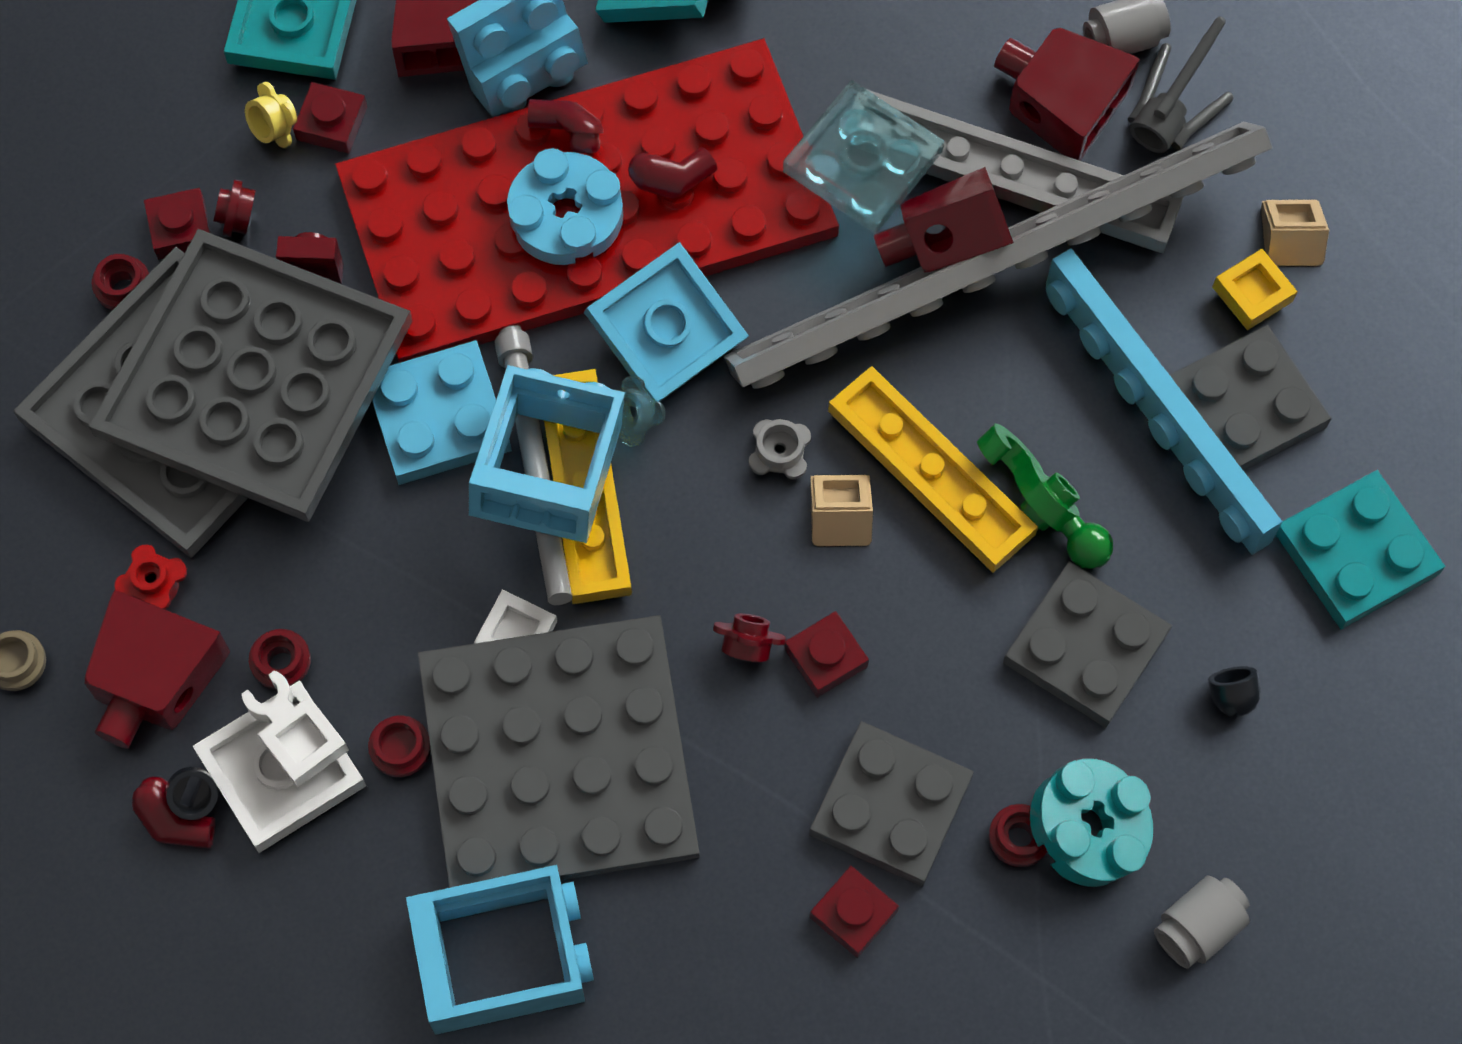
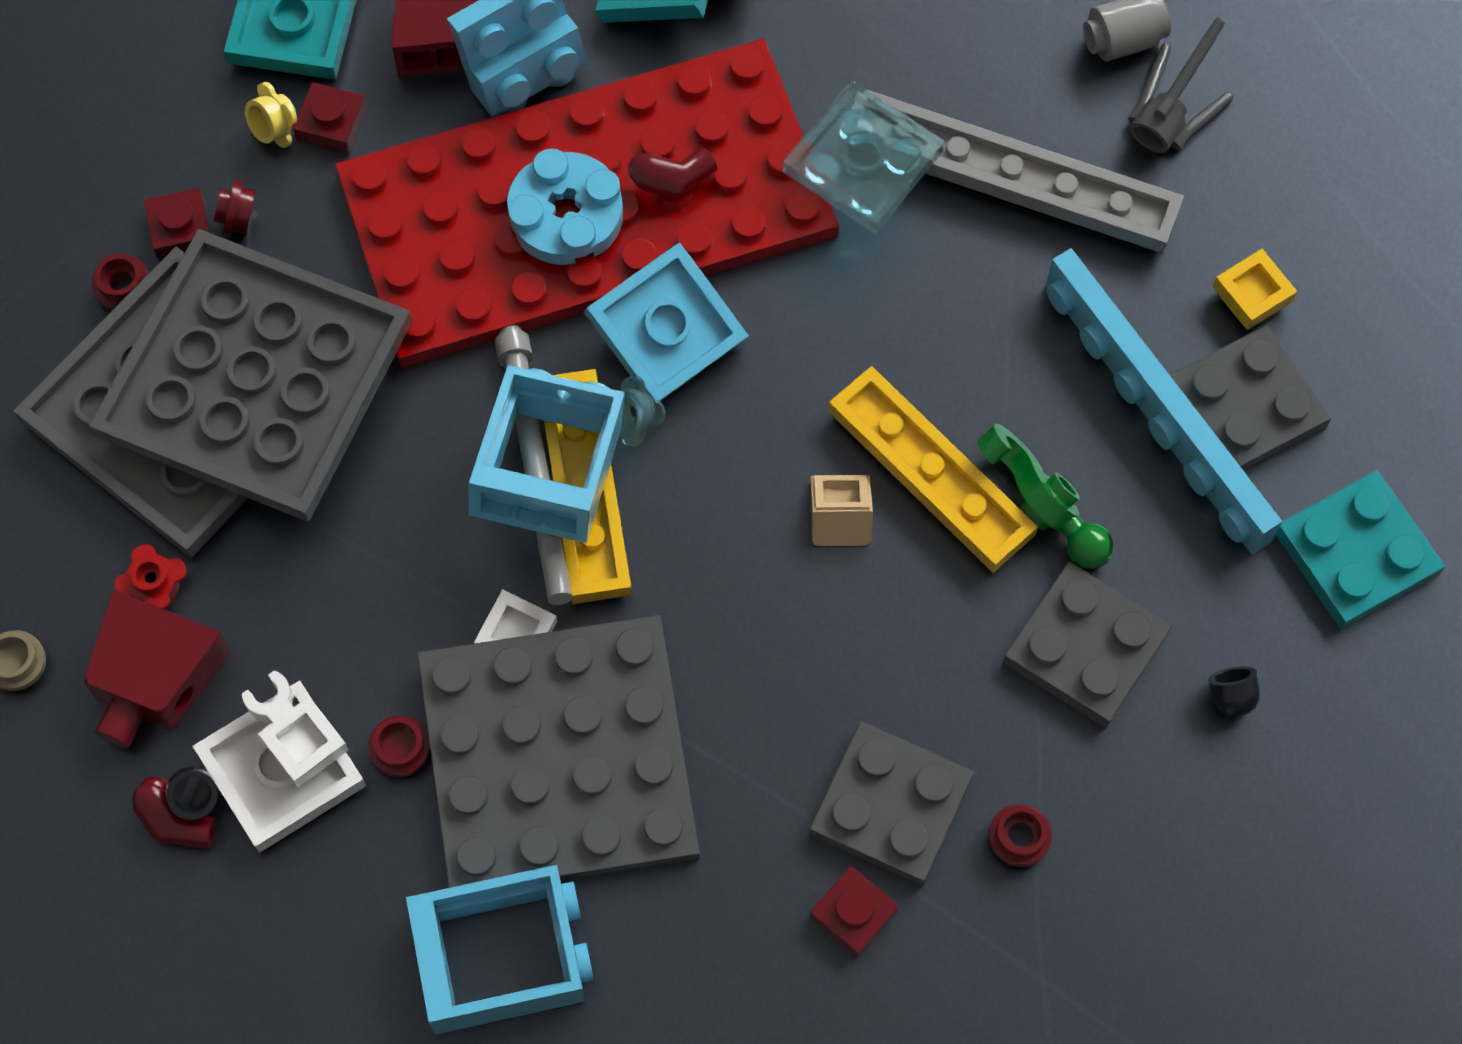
(274, 643): dark red plate -> none
(312, 253): dark red plate -> none
(435, 411): medium azure plate -> none
(568, 117): dark red arm -> none
(748, 637): dark red plate -> none
(785, 433): light grey plate -> none
(826, 654): dark red plate -> none
(971, 221): dark red torso -> none
(1067, 87): dark red torso -> none
(1071, 221): light grey plate -> none
(1122, 808): teal plate -> none
(1203, 921): light grey brick -> none
(1294, 232): tan slope -> none

